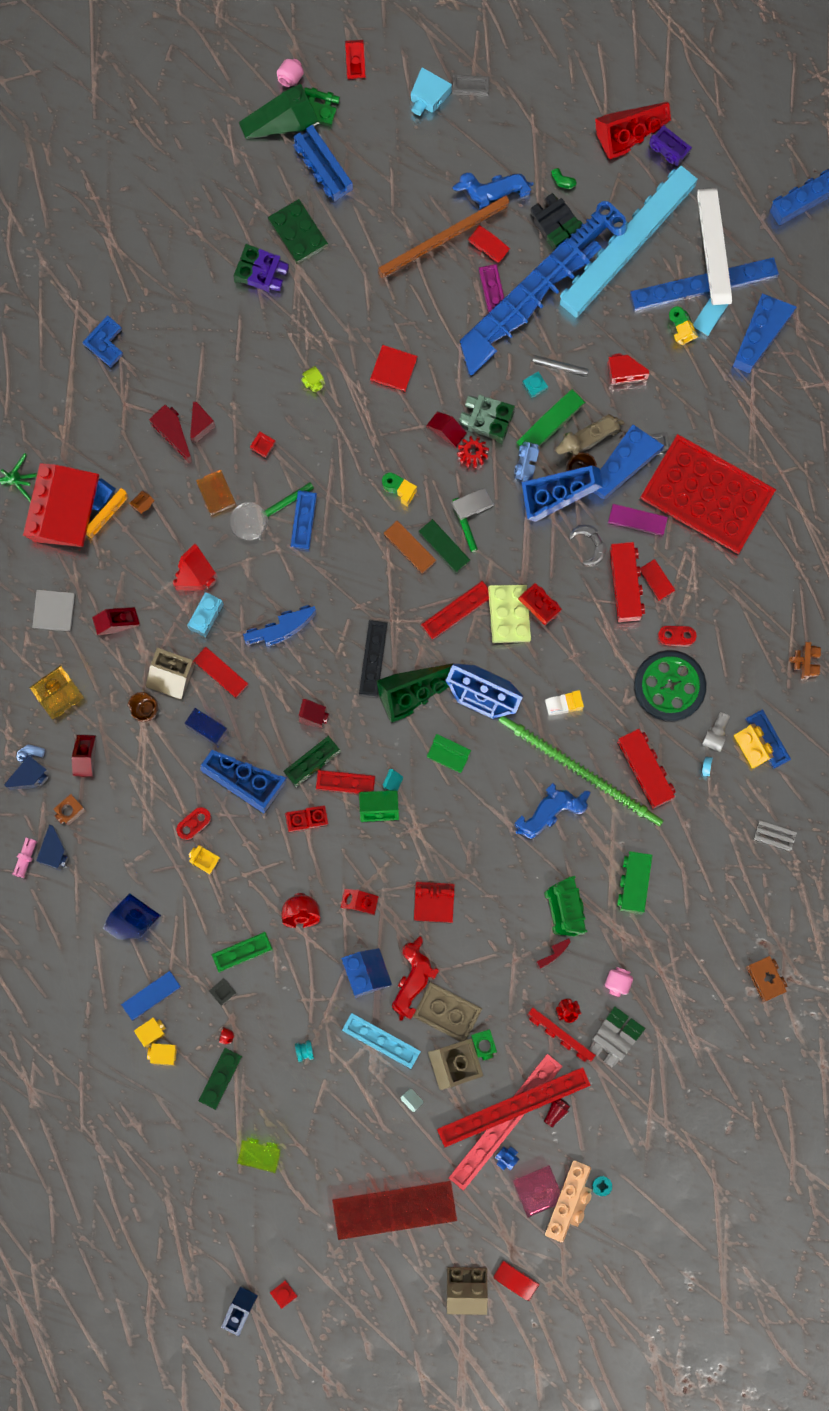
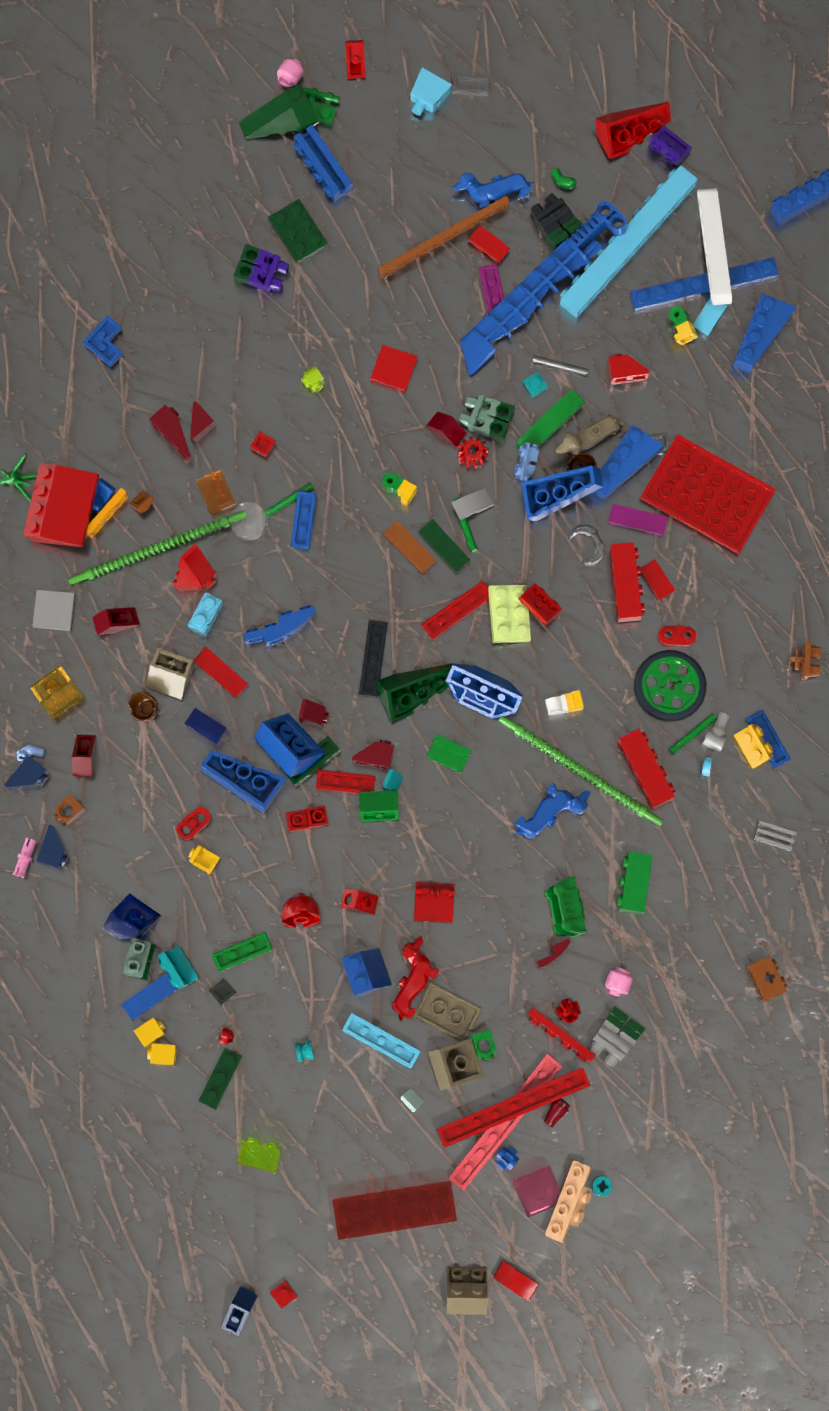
(138, 955): none -> sand green hips
(178, 967): none -> teal bracket
(223, 522): none -> bright green hose
(288, 744): none -> blue slope
(376, 755): none -> dark red slope
(693, 733): none -> green bar

